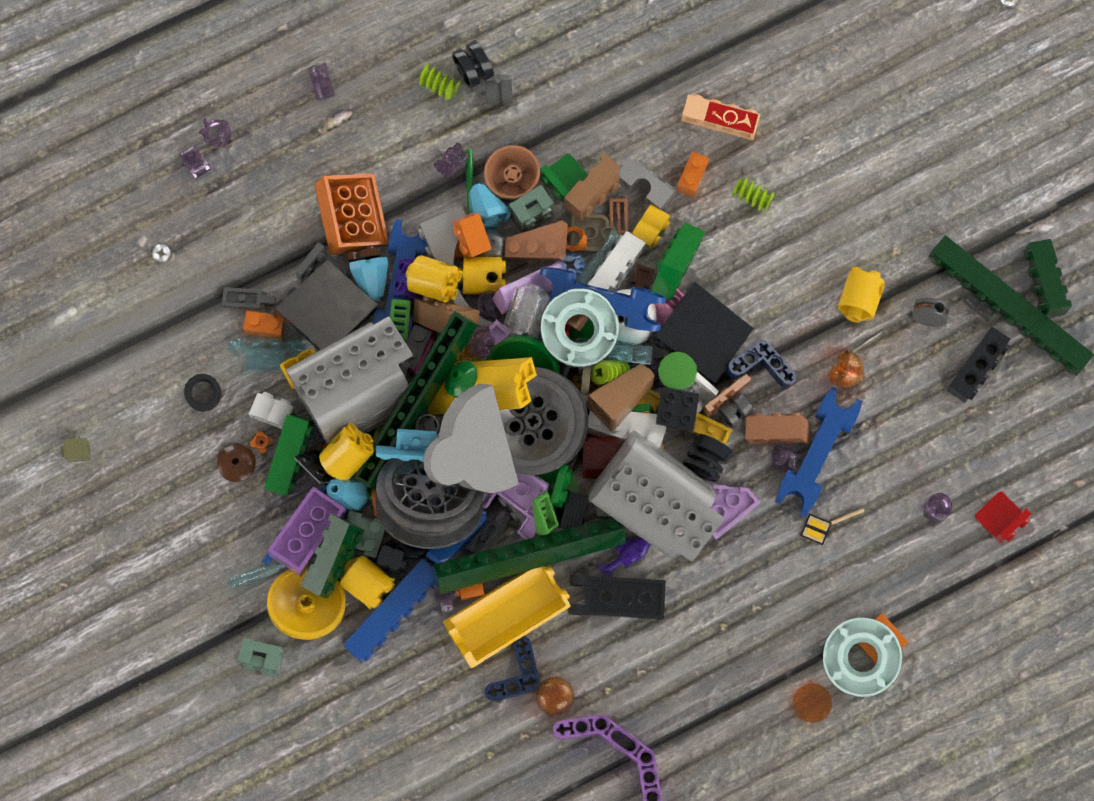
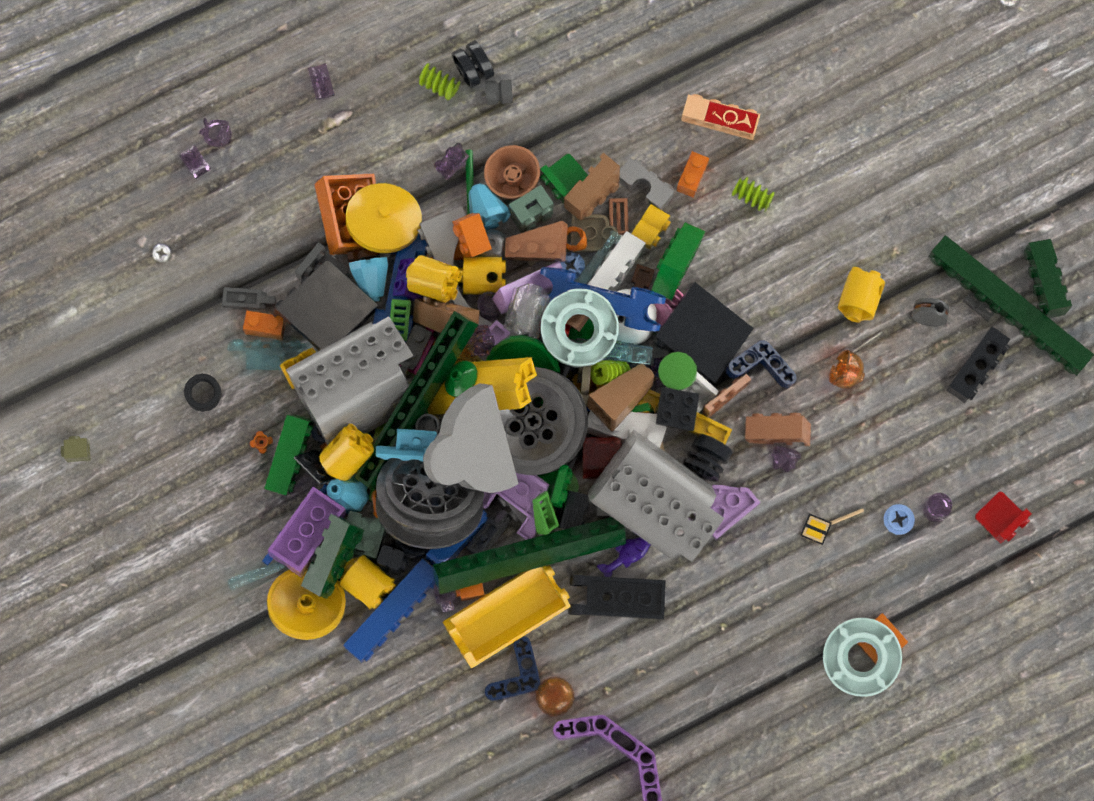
(243, 469): reddish brown dish -> none
(260, 656): sand green piece -> none
(270, 410): white brick -> none
(383, 218): none -> yellow dish
(735, 410): dark grey wheel -> none
(804, 482): blue piece -> none
(812, 703): clear orange tile -> none
(901, 511): none -> light blue gear

